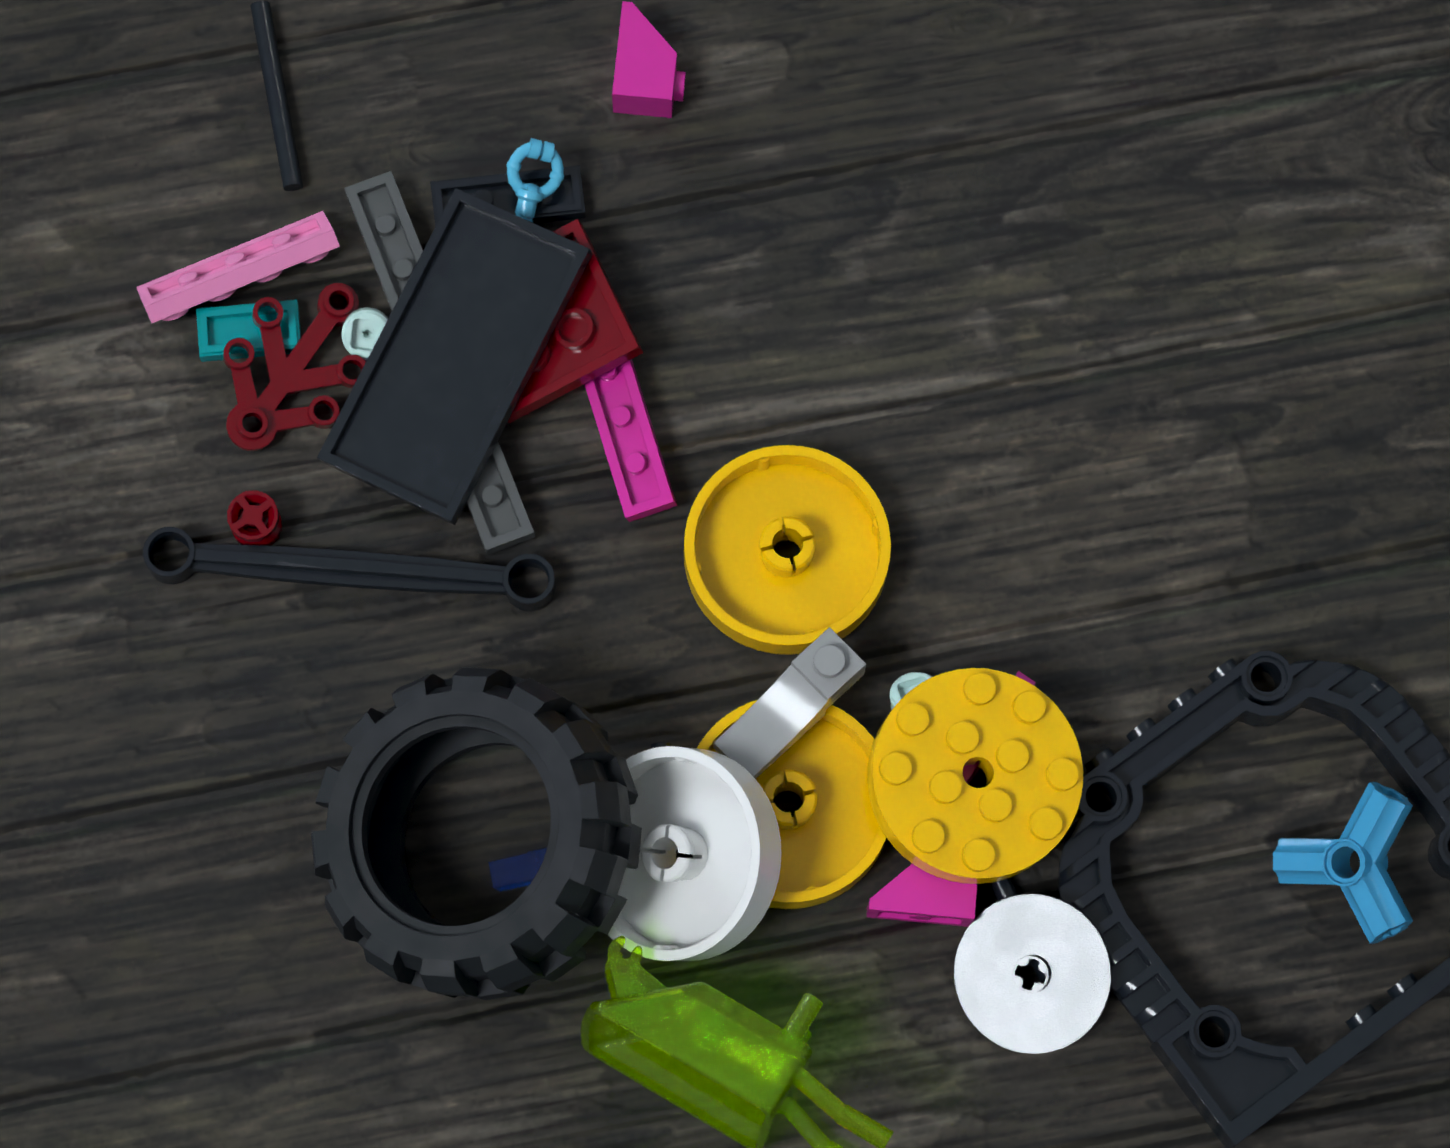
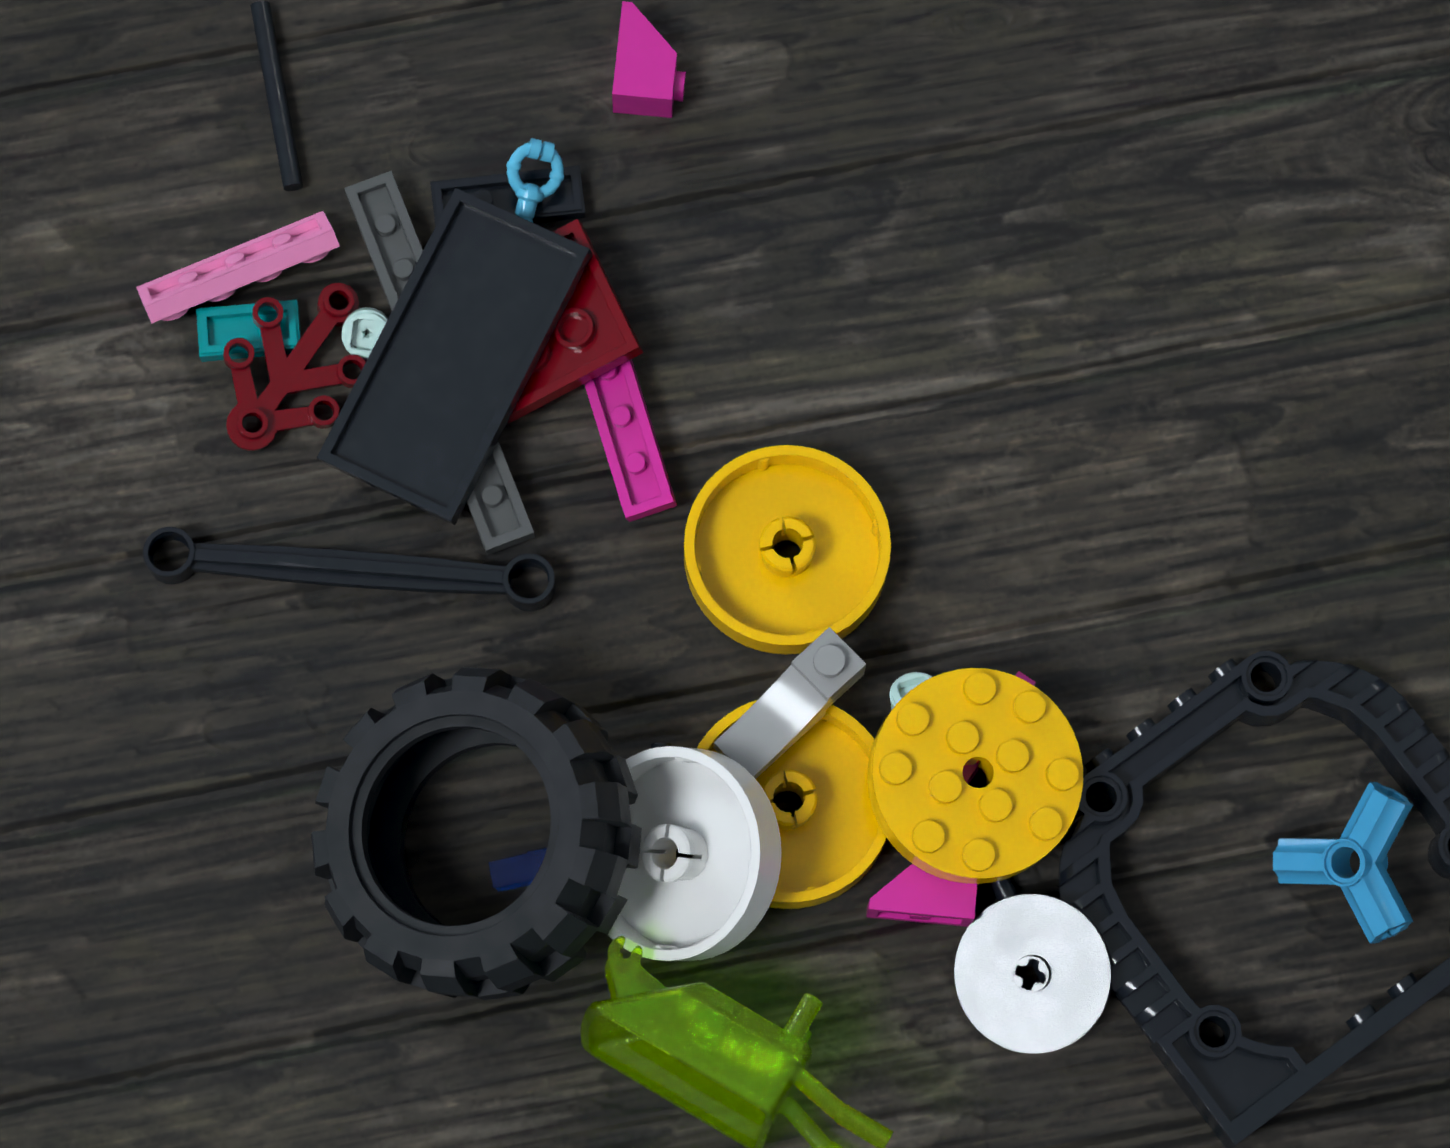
(248, 510): dark red wheel -> none

